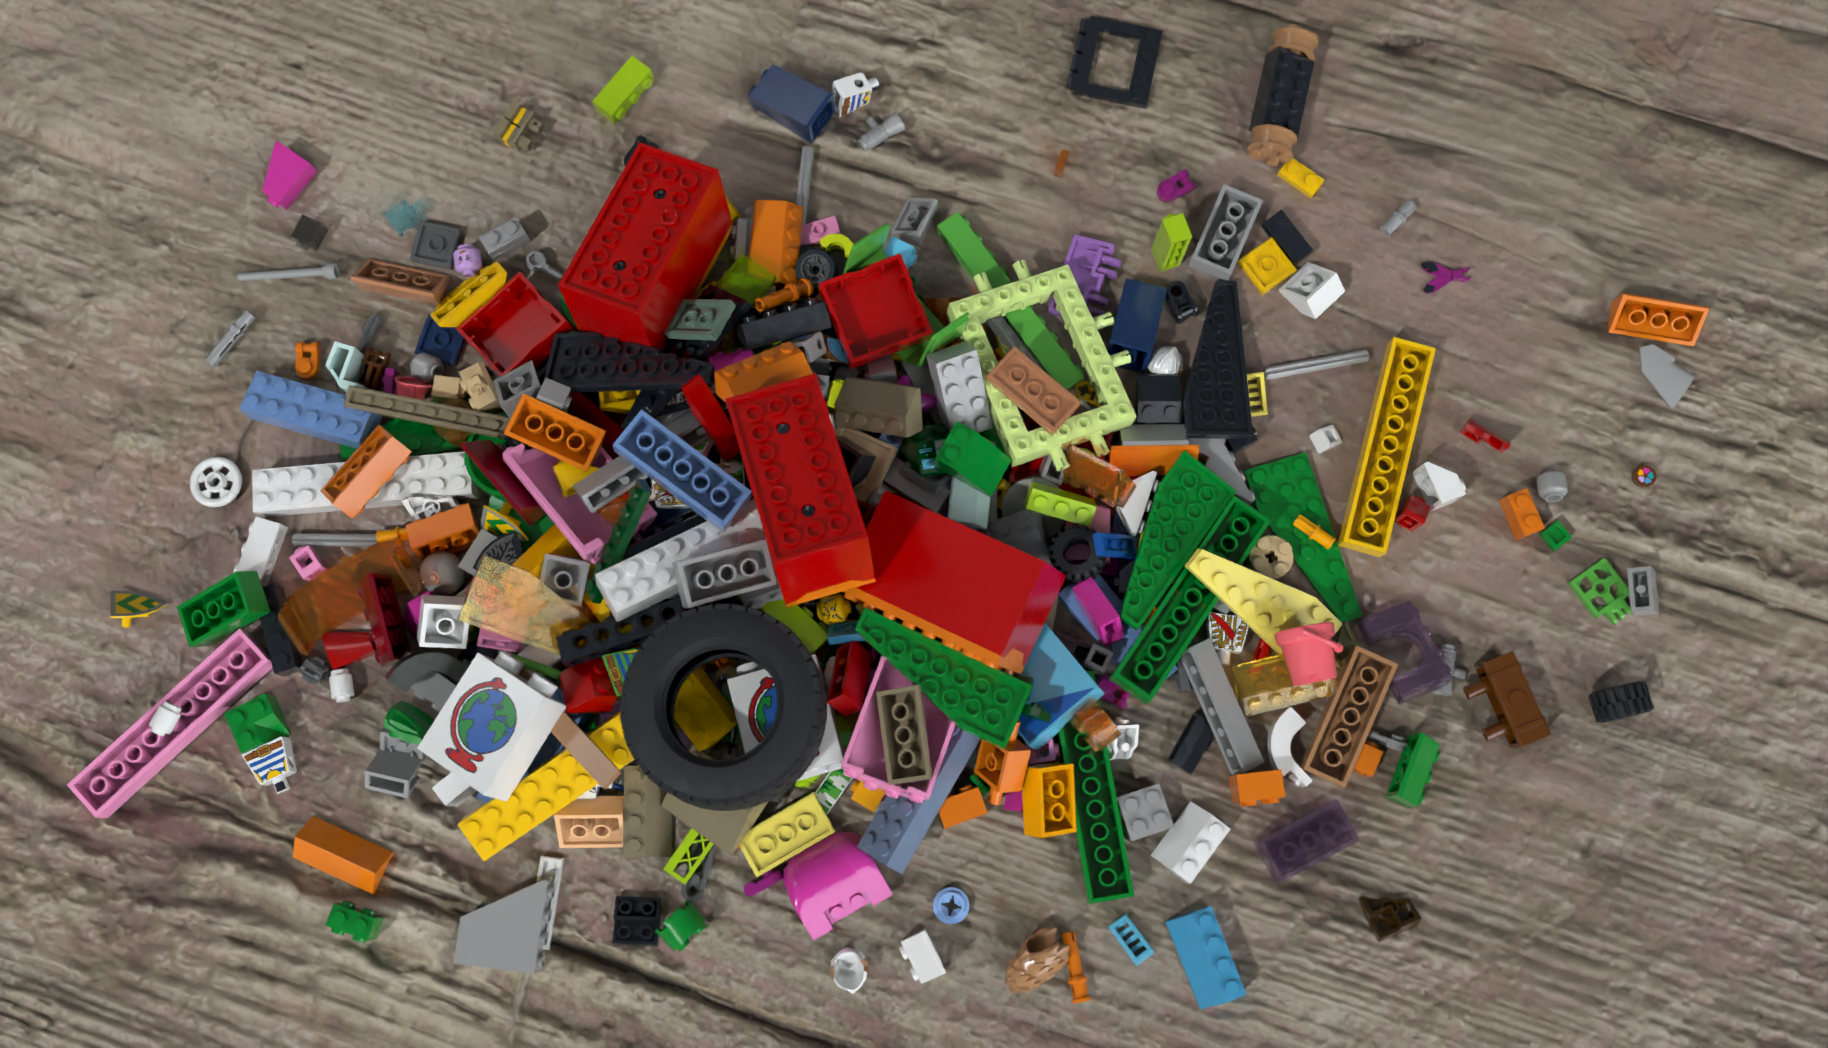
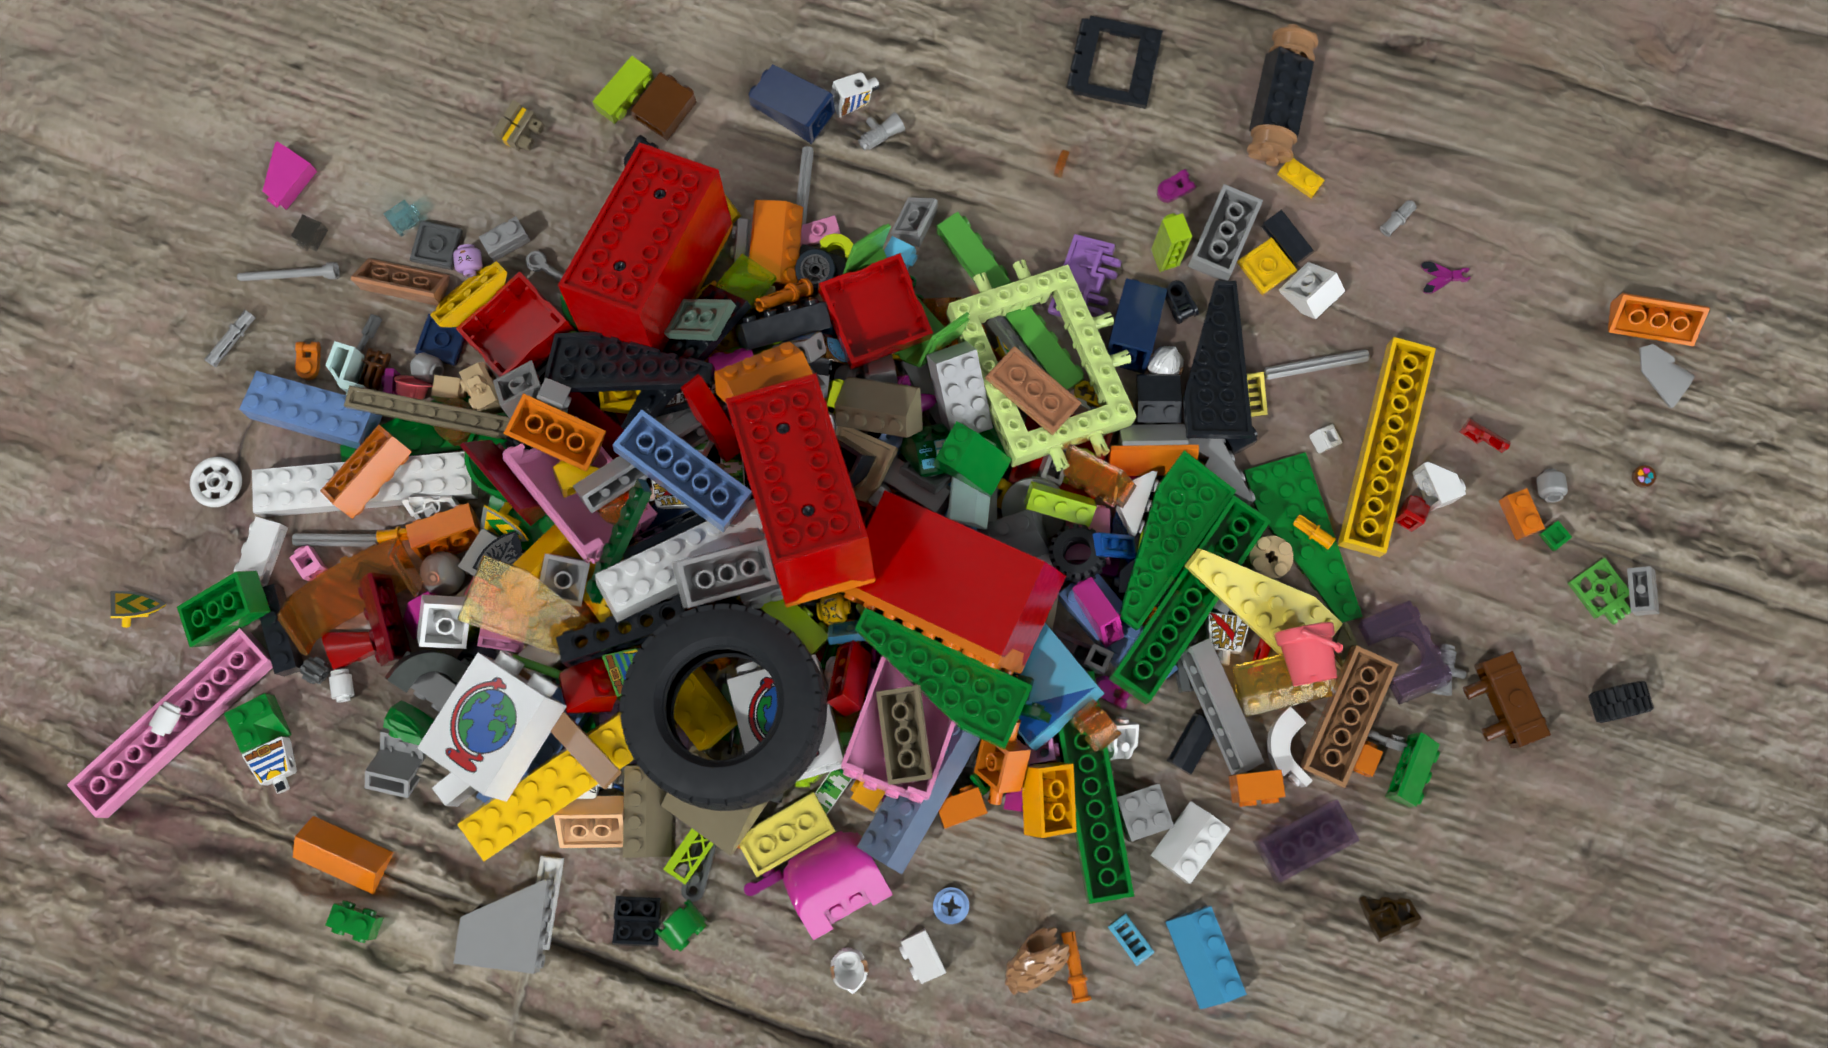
(664, 105): none -> reddish brown brick

